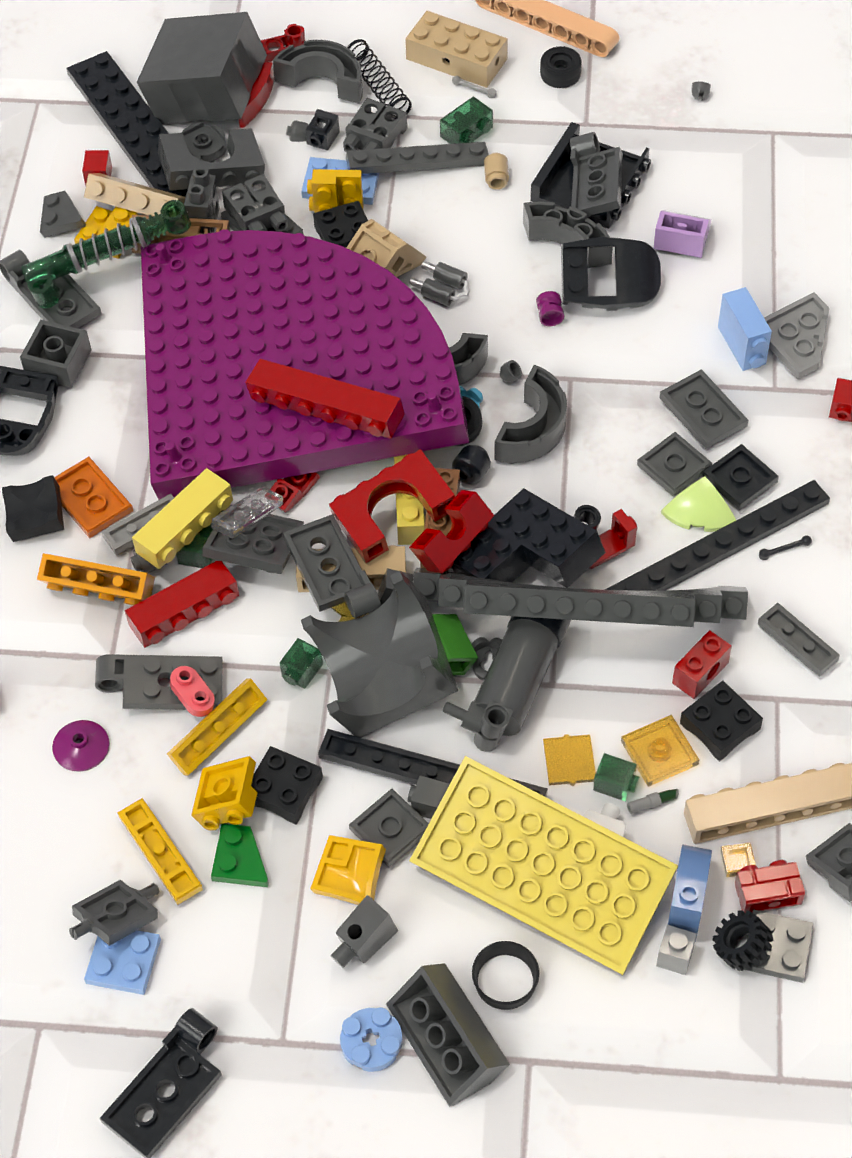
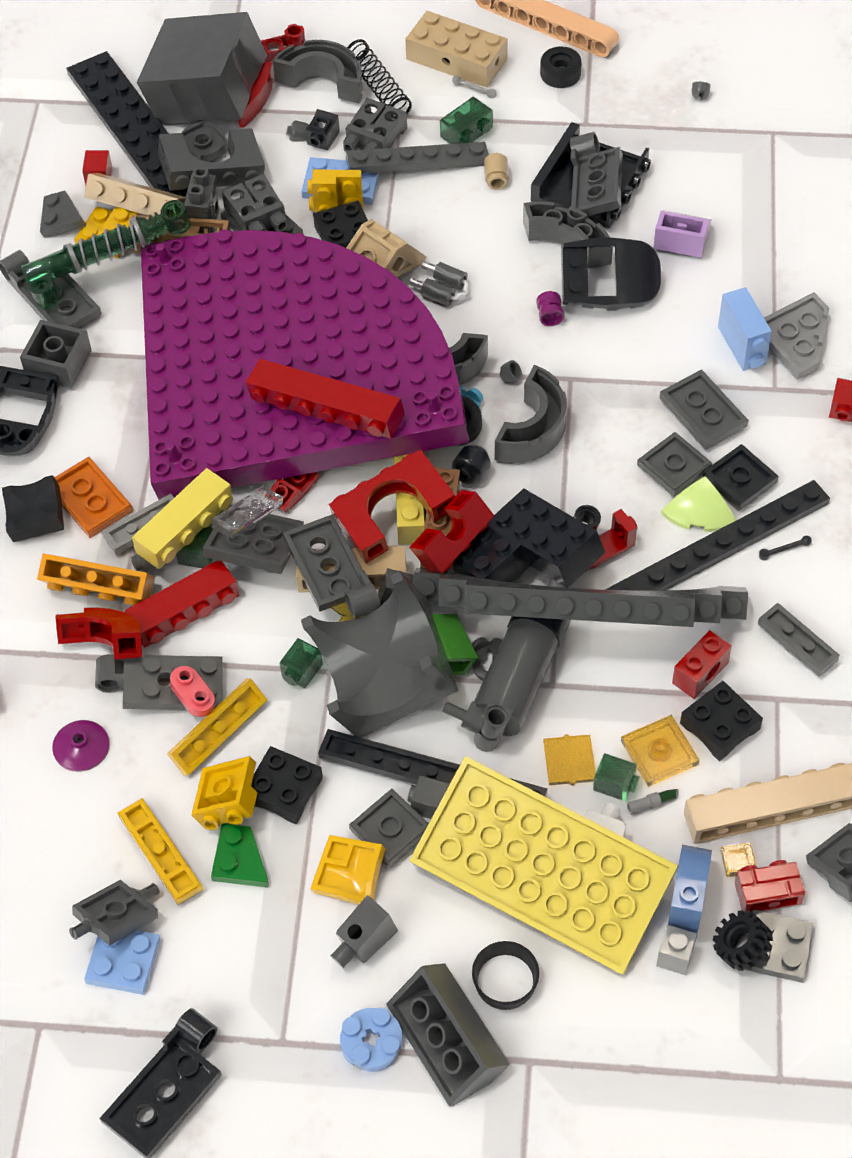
(103, 626): none -> red arch

